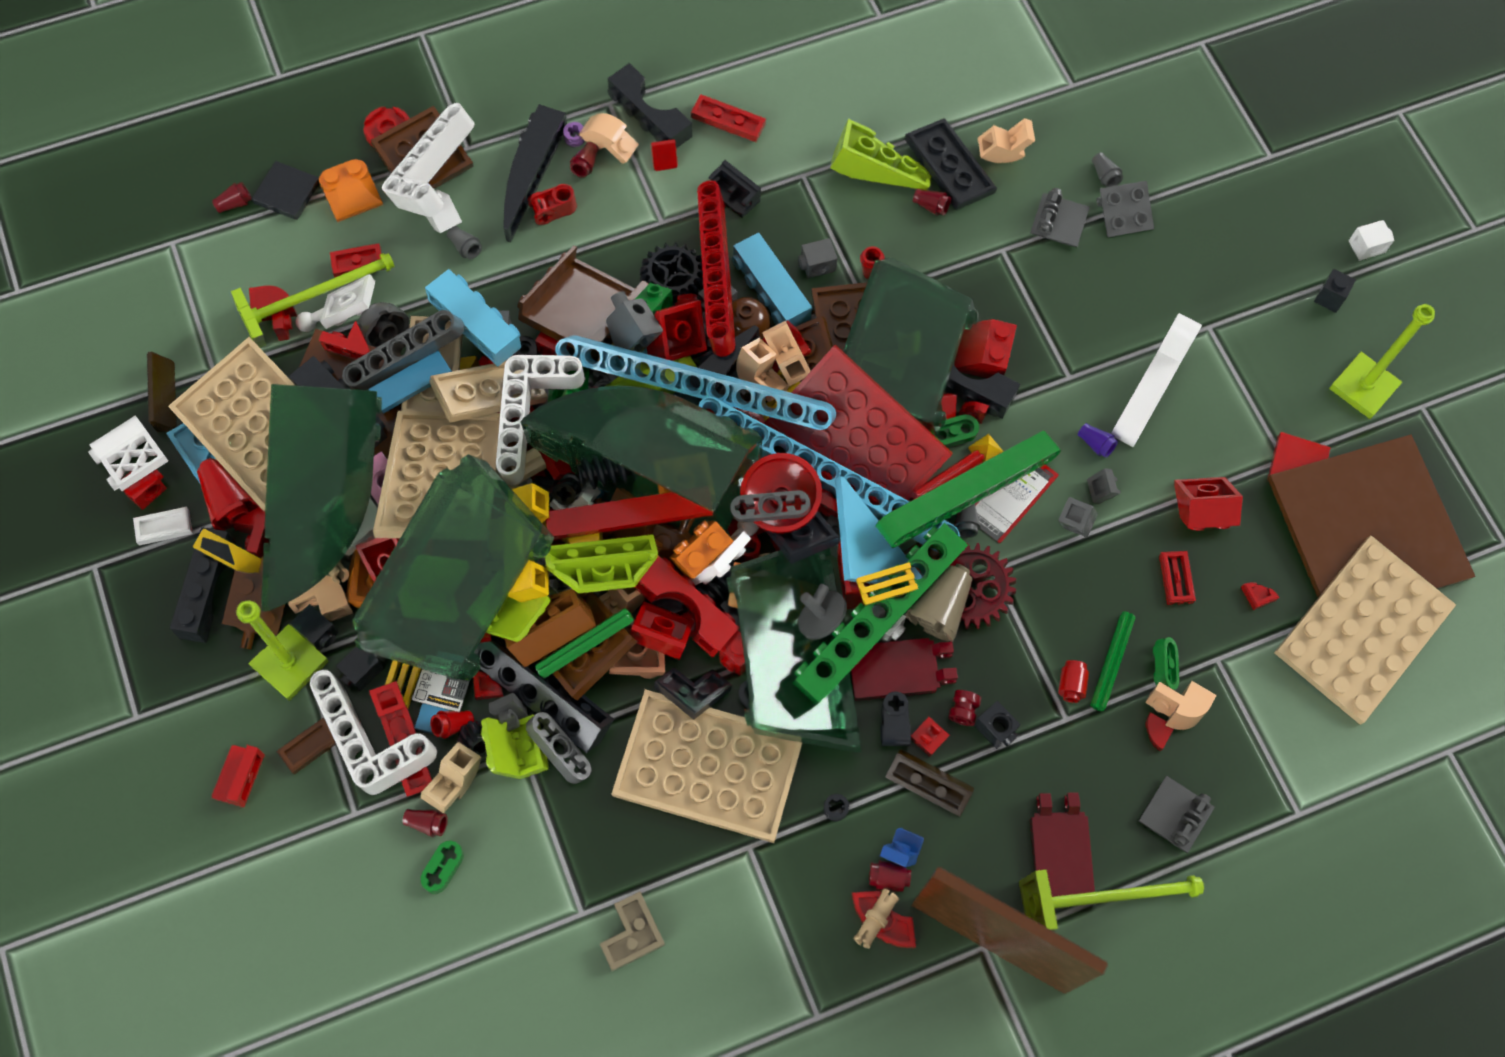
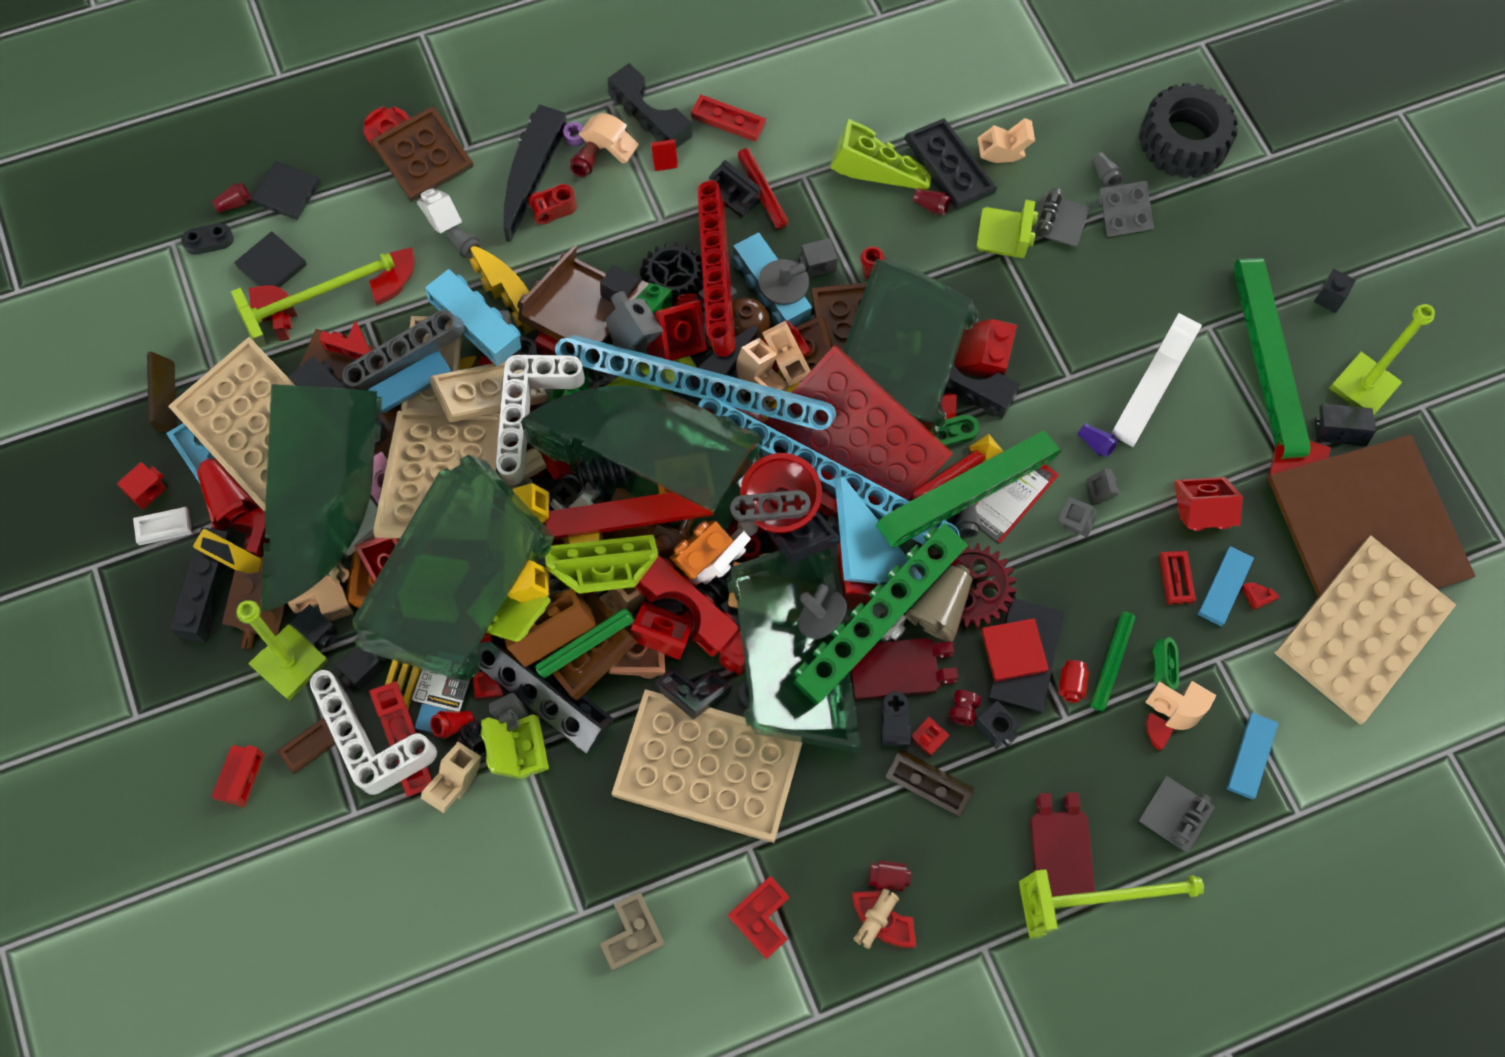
(122, 444): white piece -> none
(206, 238): none -> black plate
(270, 262): none -> black tile
(340, 305): white plate -> none
(349, 189): orange slope -> none
(353, 258): red plate -> none
(382, 323): dark grey cylinder -> none
(390, 283): none -> red tile
(409, 181): white beam -> none
(426, 821): dark red cone -> none
(436, 863): green beam -> none
(500, 281): none -> yellow slope
(546, 747): dark grey beam -> none
(617, 281): none -> black panel
(753, 917): none -> red plate
(767, 196): none -> red axle
(784, 281): none -> dark grey shield
(836, 816): black bush -> none
(904, 848): blue bracket -> none
(909, 576): yellow tile -> none
(974, 409): red tile -> none
(1007, 231): none -> lime bracket
(1007, 932): reddish brown tile -> none
(1014, 650): none -> red tile
(1031, 690): none -> black tile
(1194, 106): none -> black tyre
(1225, 586): none -> dark azure tile
(1252, 756): none -> dark azure tile
(1271, 357): none -> green beam
(1345, 425): none -> black hinge
(1371, 240): white brick -> none

